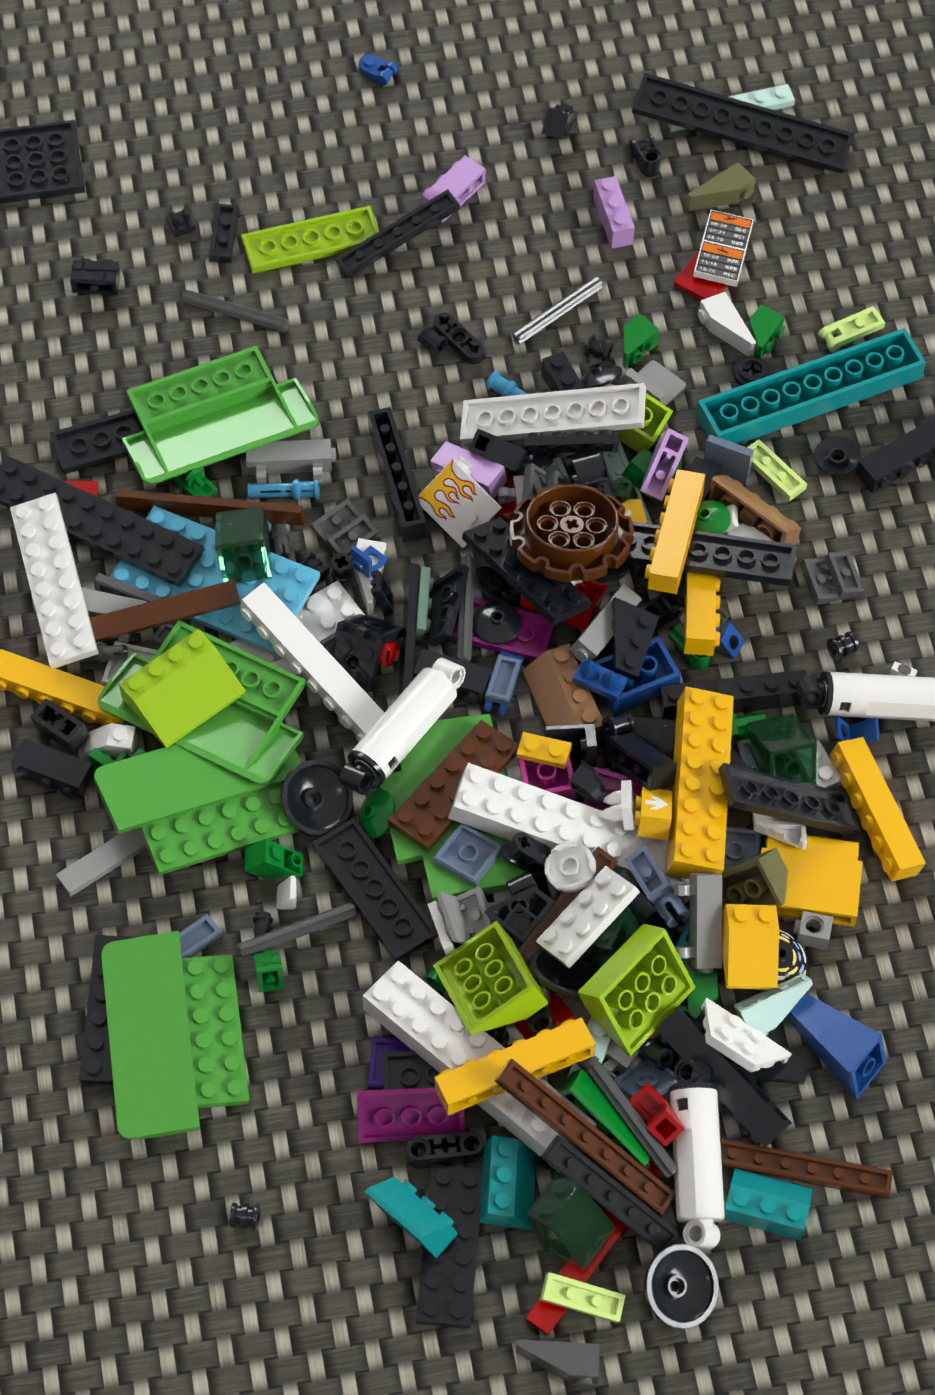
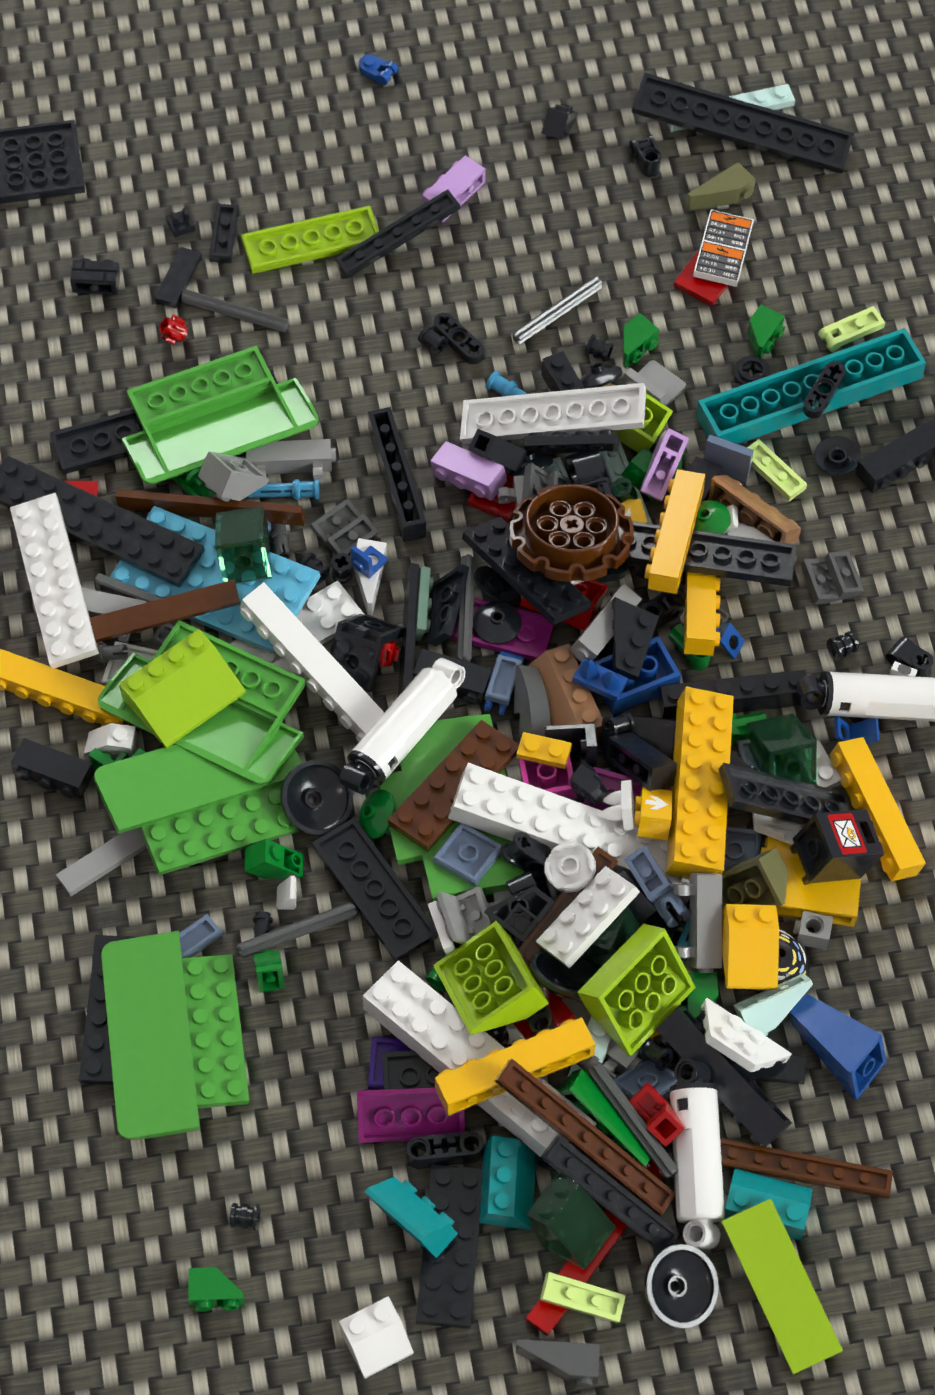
(59, 726): black brick -> none
(173, 329): none -> red gear
(178, 277): none -> black tile
(212, 1289): none -> green slope
(231, 476): none -> light grey slope
(375, 1337): none -> white slope
(382, 593): black tile -> none
(456, 498): white door -> none
(531, 701): none -> dark grey slope
(613, 212): lavender brick -> none
(725, 322): white slope -> none
(782, 1286): none -> lime tile
(824, 380): none -> black beam
(837, 846): none -> black container
(911, 655): none -> black piece

